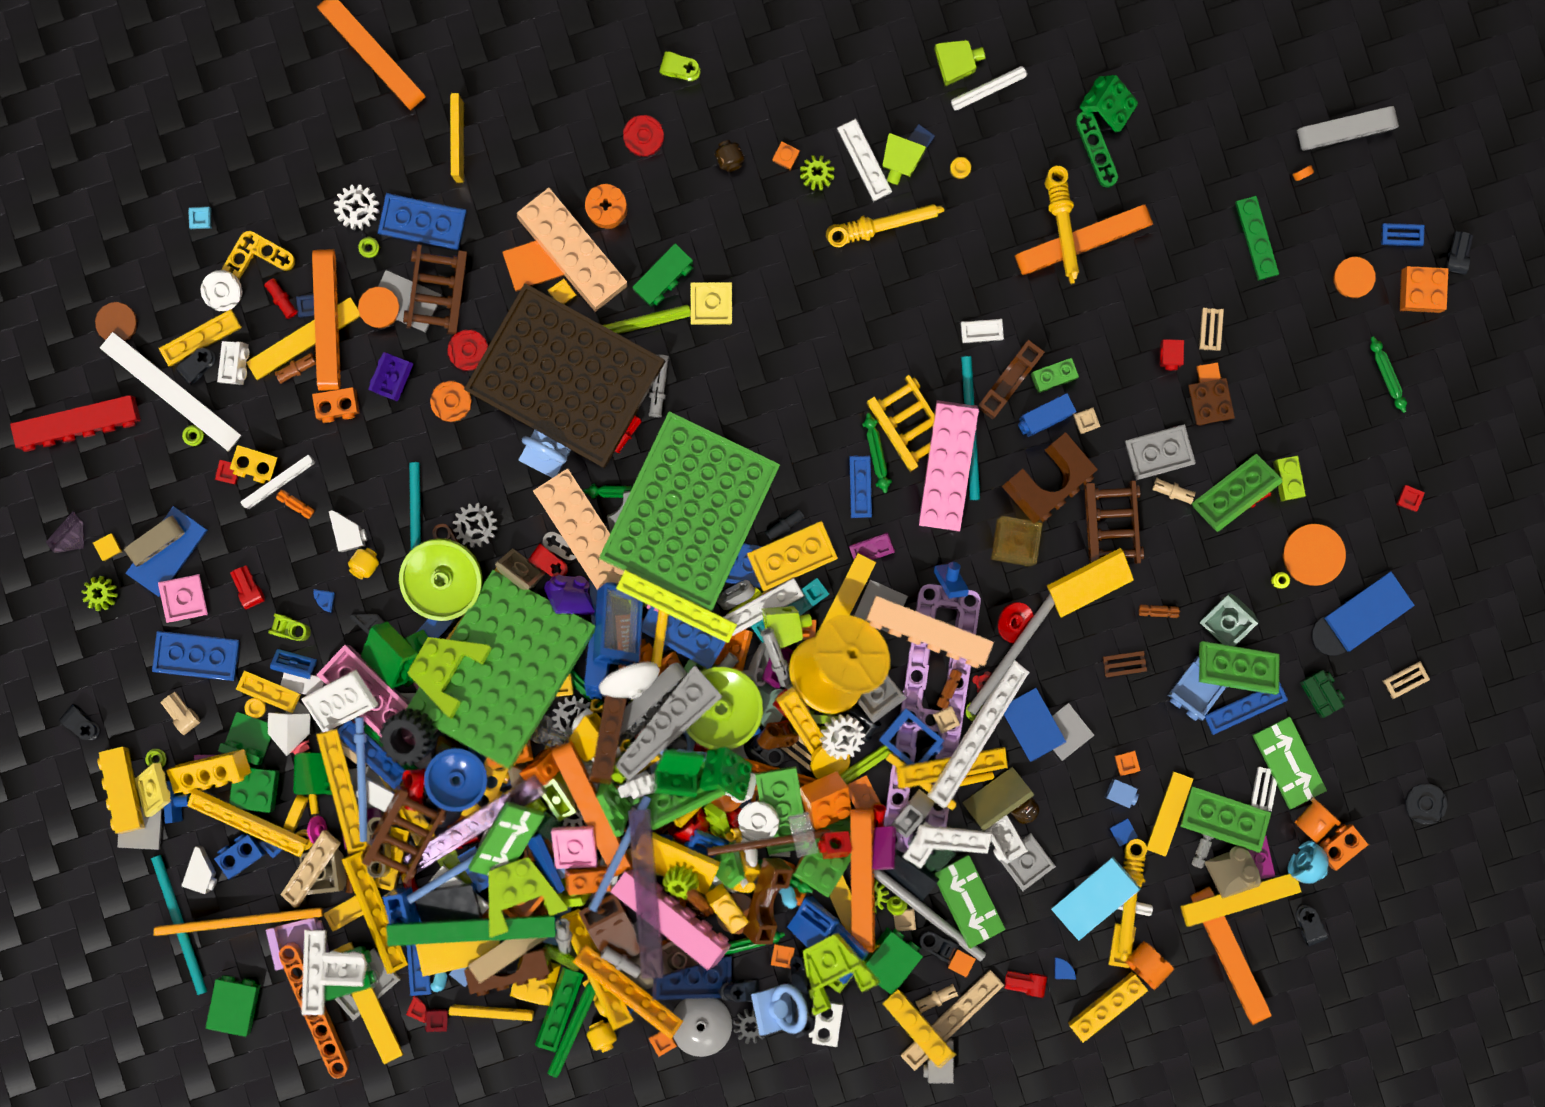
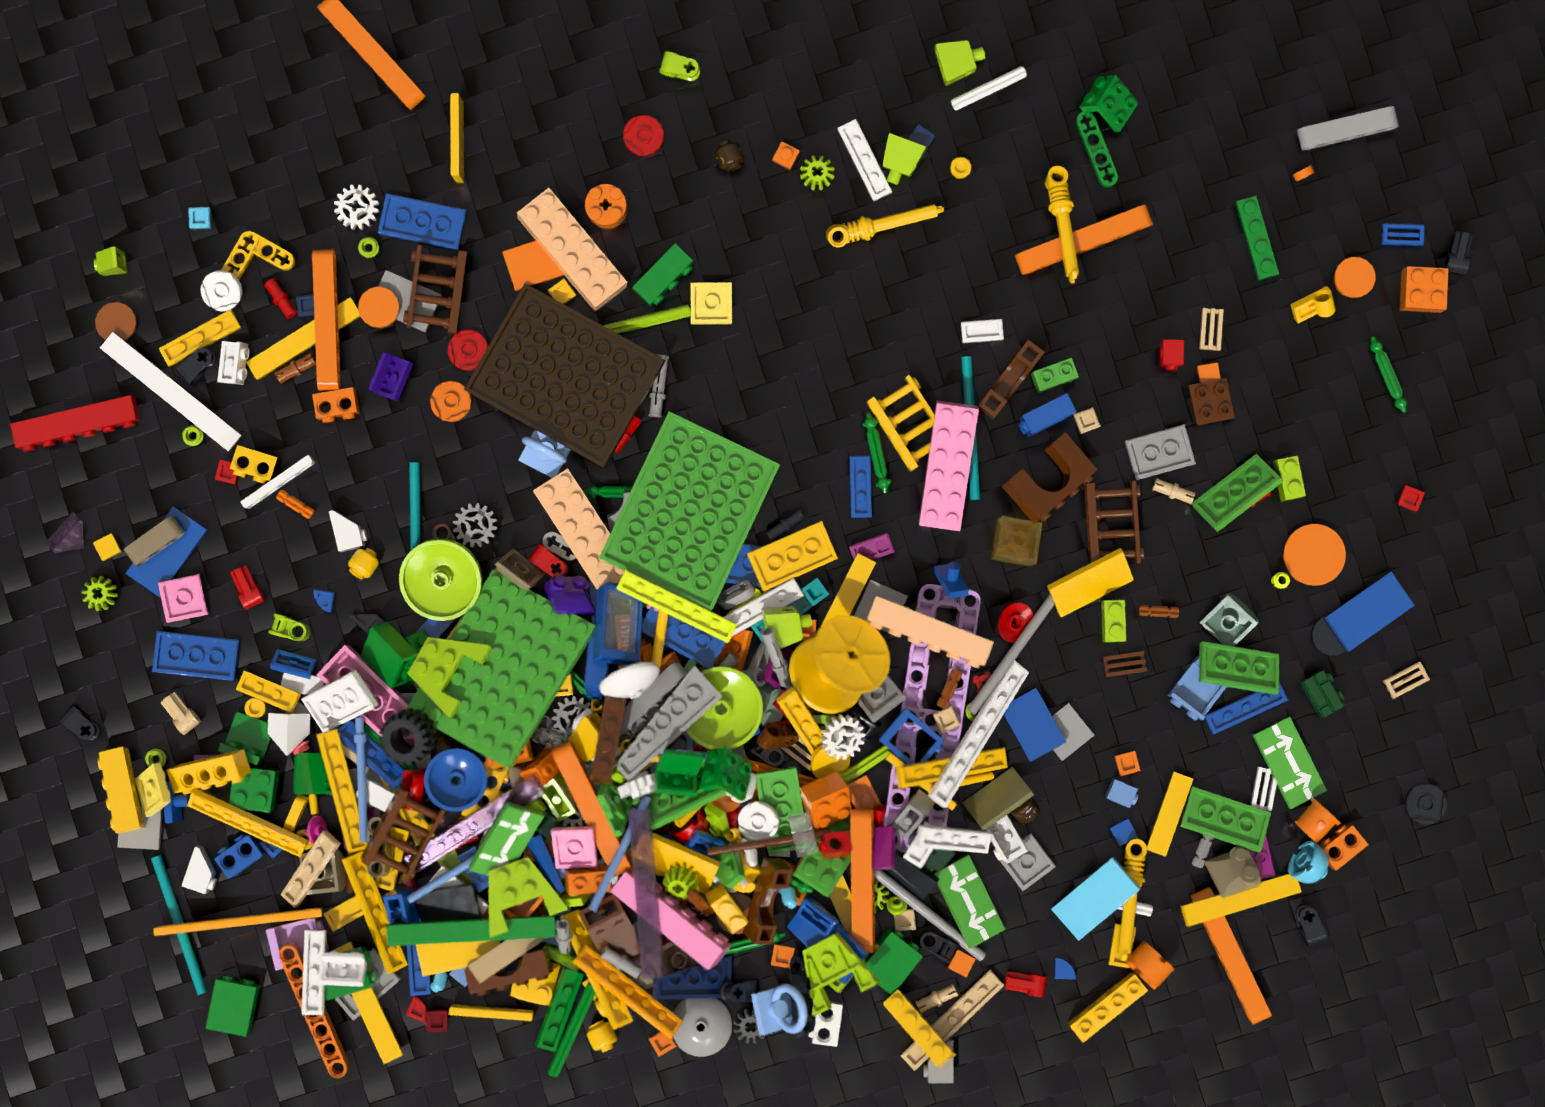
(110, 262): none -> lime slope
(1113, 621): none -> lime brick
(1318, 303): none -> yellow plate

